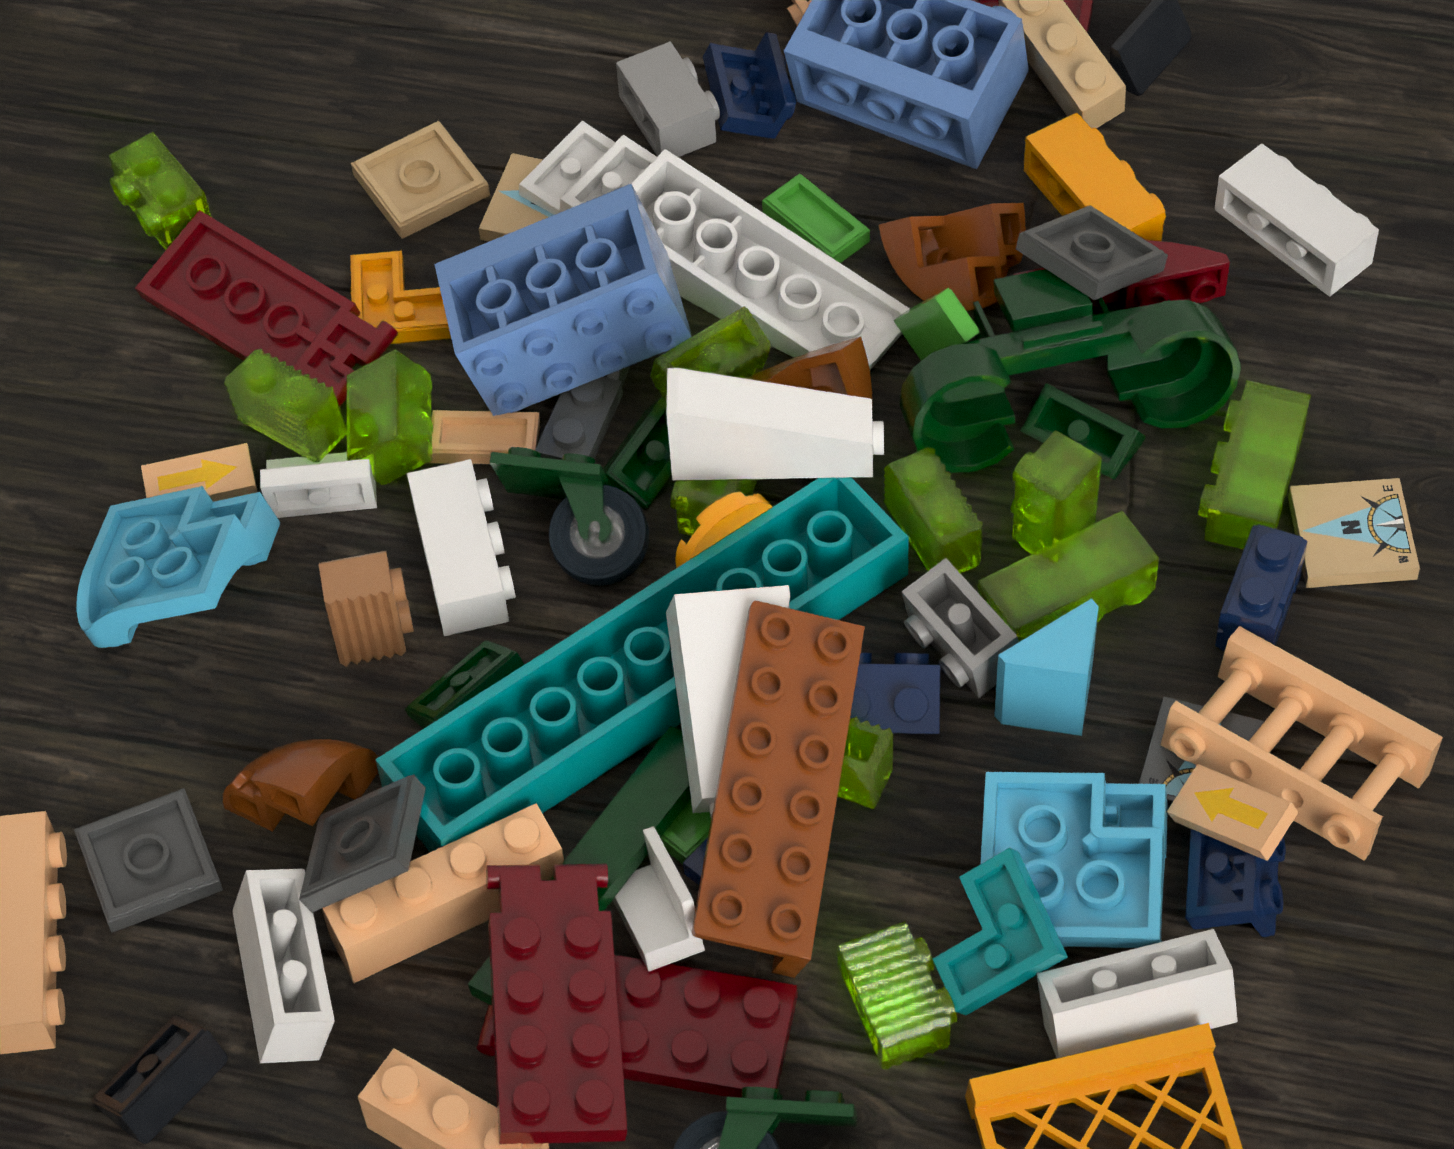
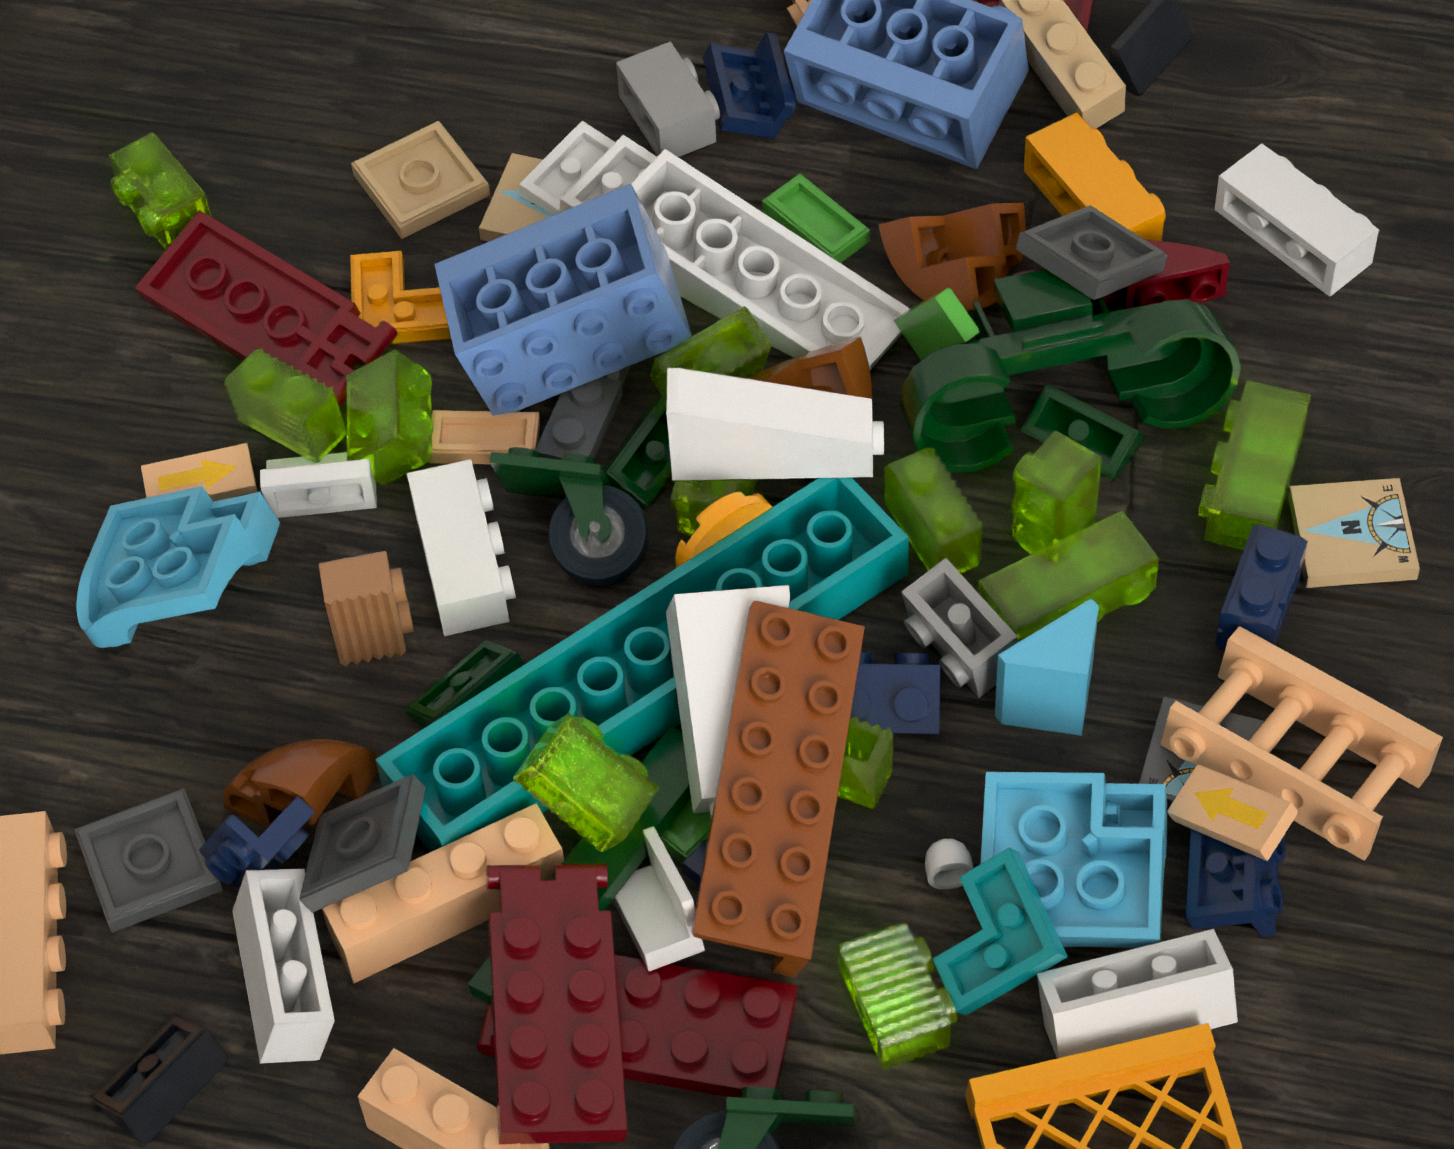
(237, 849): none -> dark blue bracket
(587, 781): none -> clear neon green brick
(946, 863): none -> white hinge

